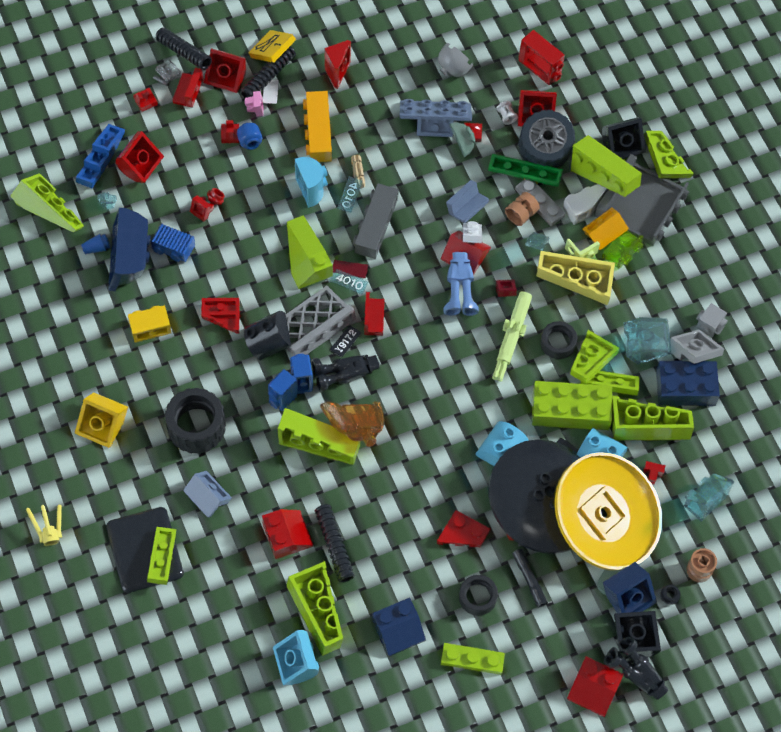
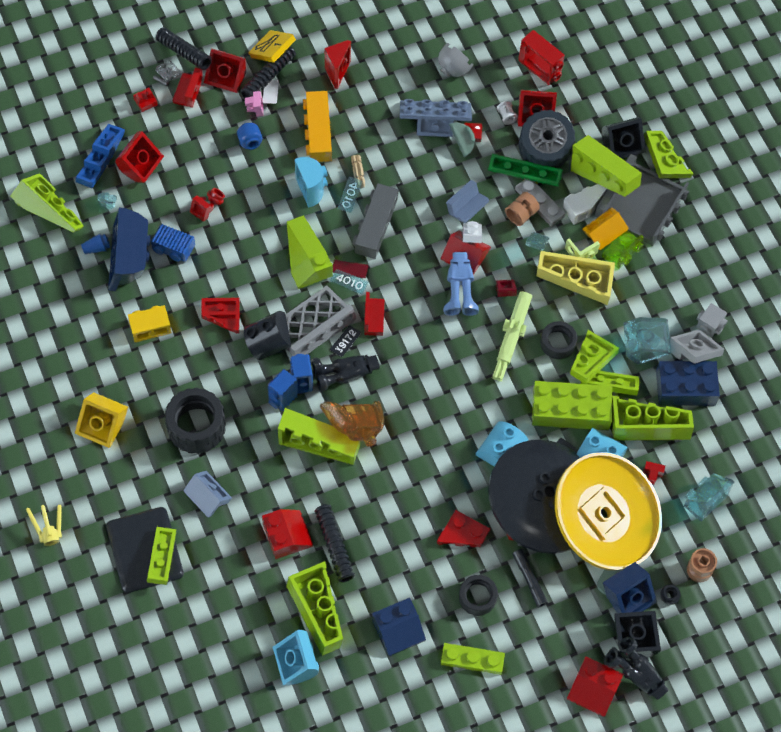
(229, 132): red tile -> none

